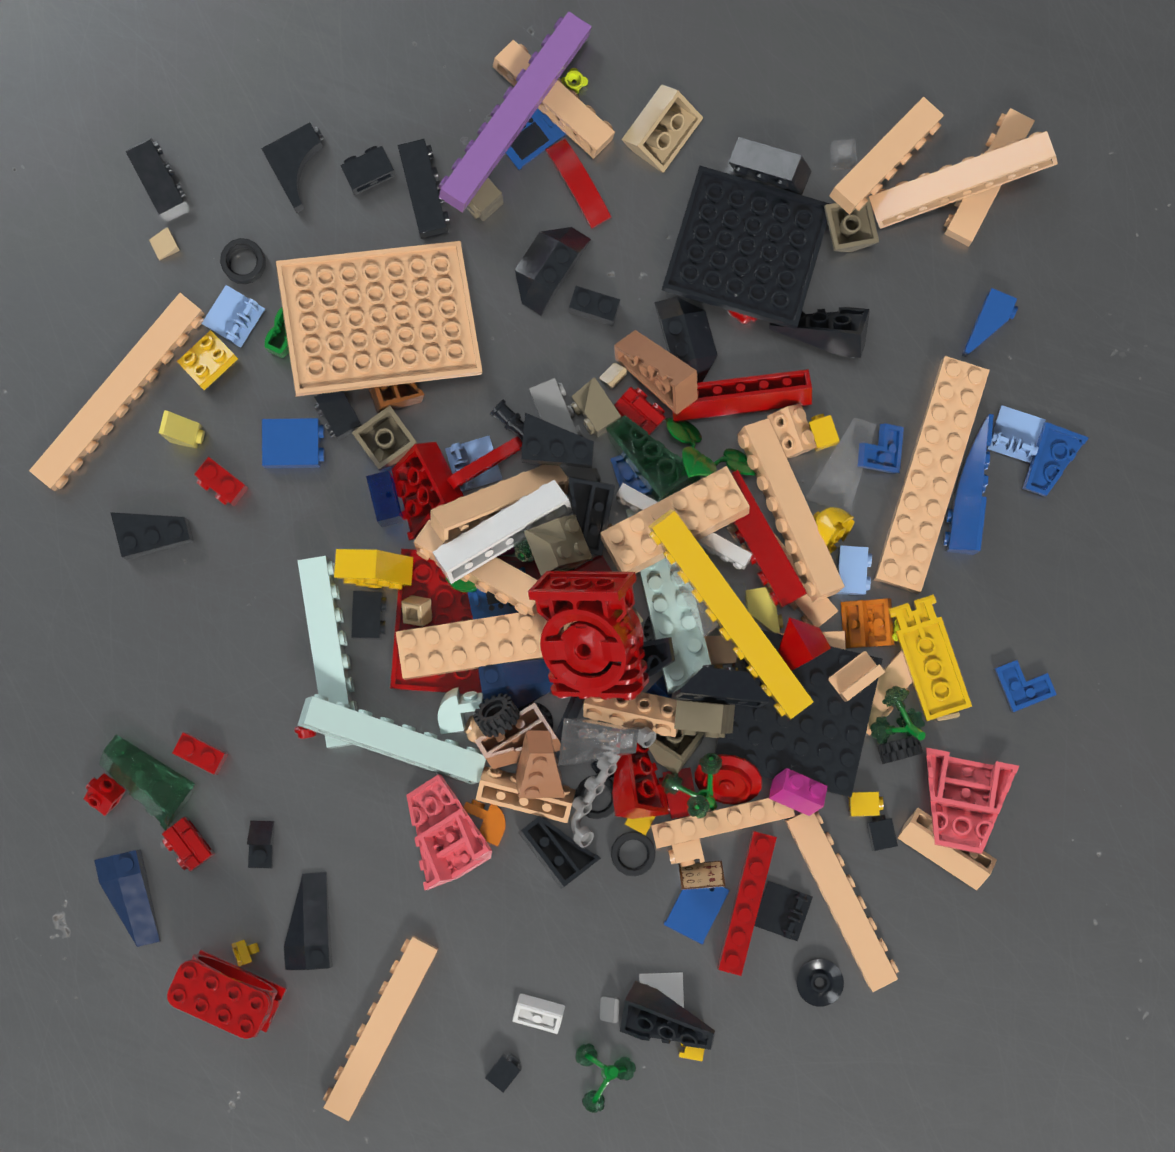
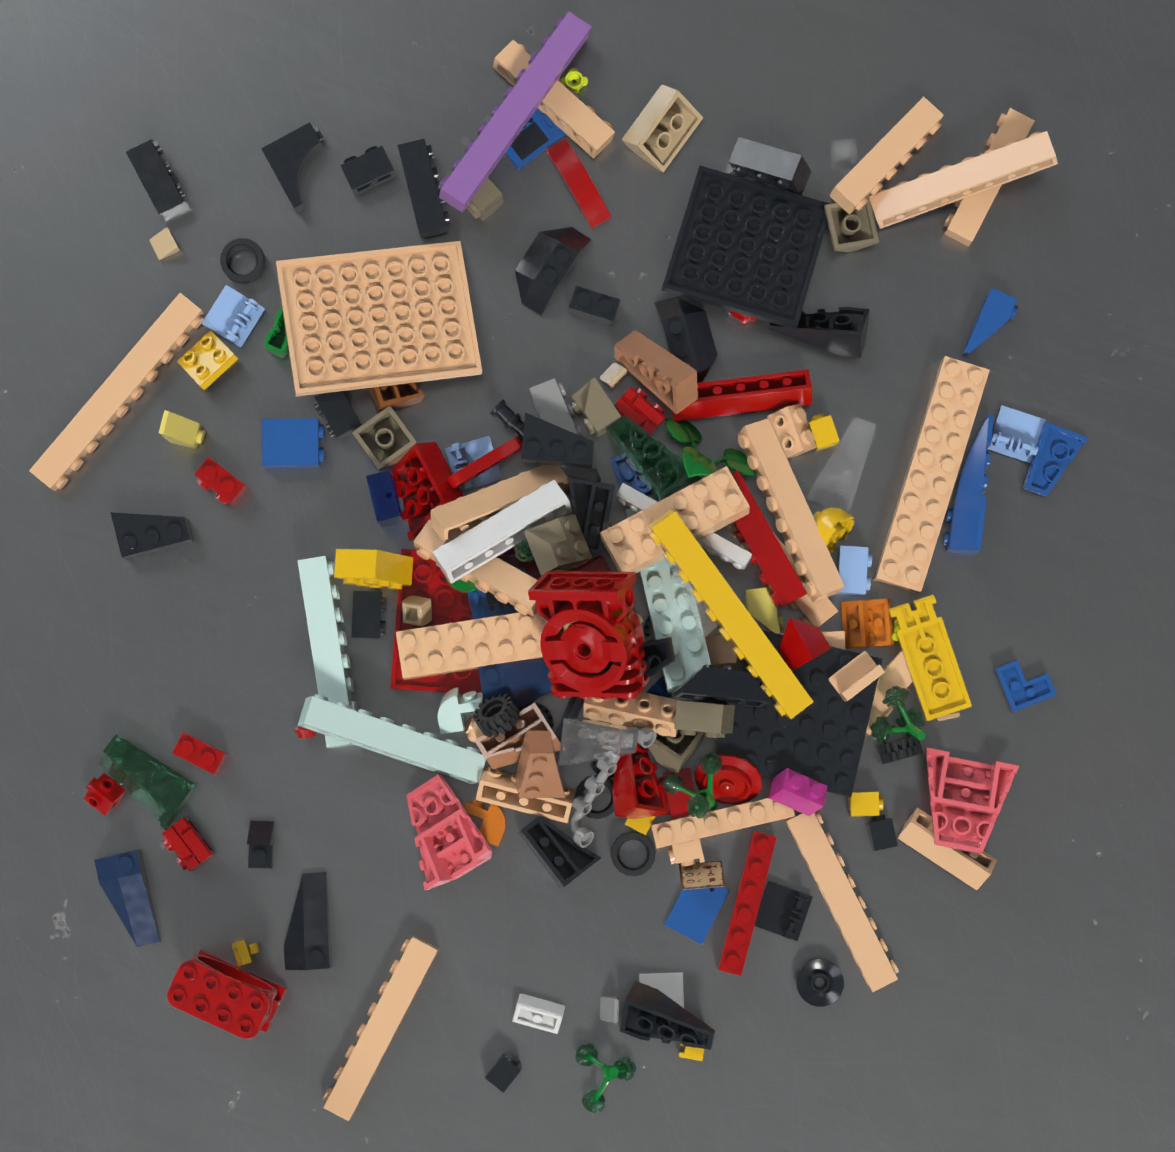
(885, 455): blue plate -> none

